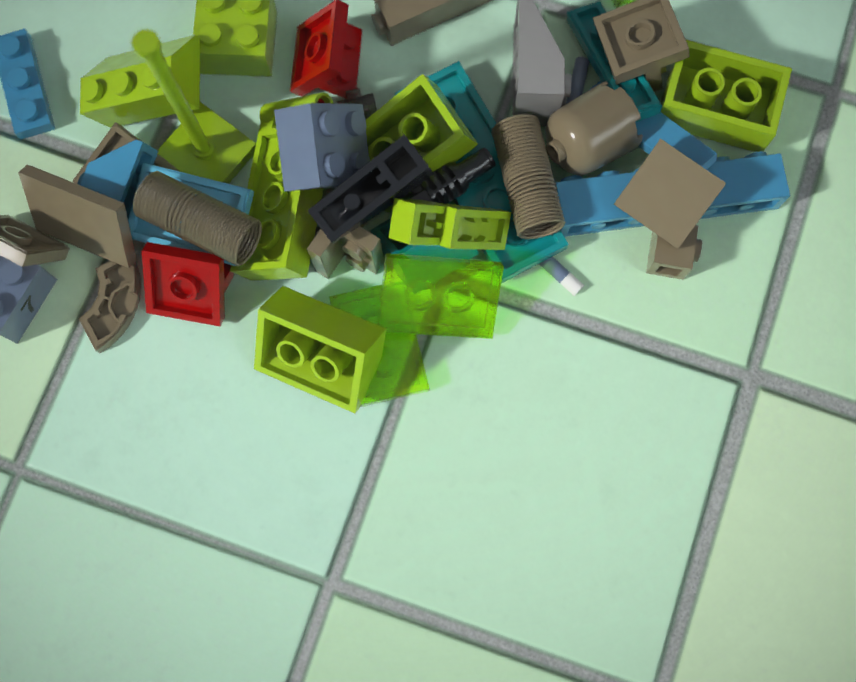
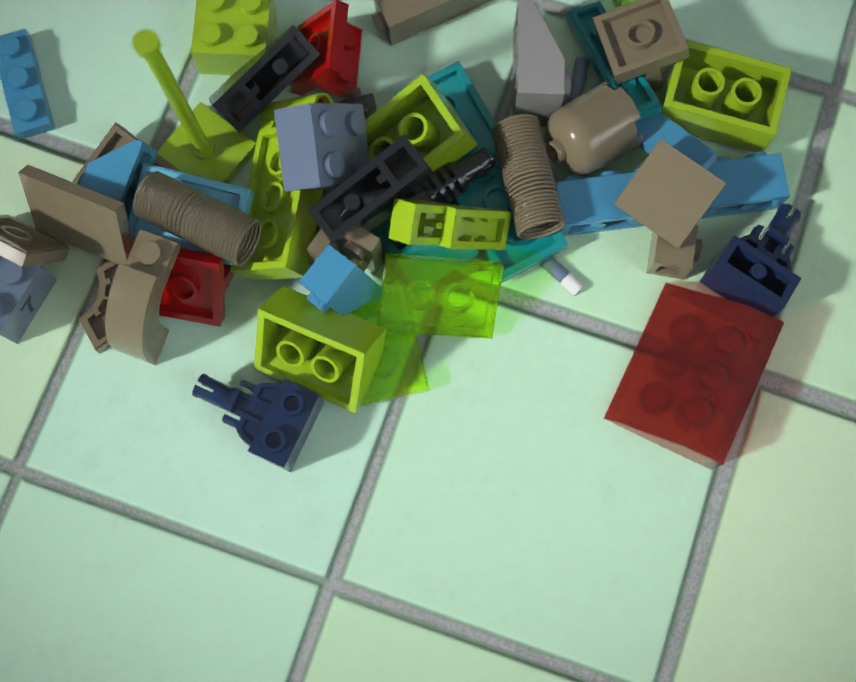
(127, 92): lime slope -> none
(136, 295): none -> dark tan arch
(263, 78): none -> black slope
(271, 420): none -> dark blue brick
(338, 283): none -> dark azure slope
(694, 373): none -> clear red slope
(754, 268): none -> dark blue brick

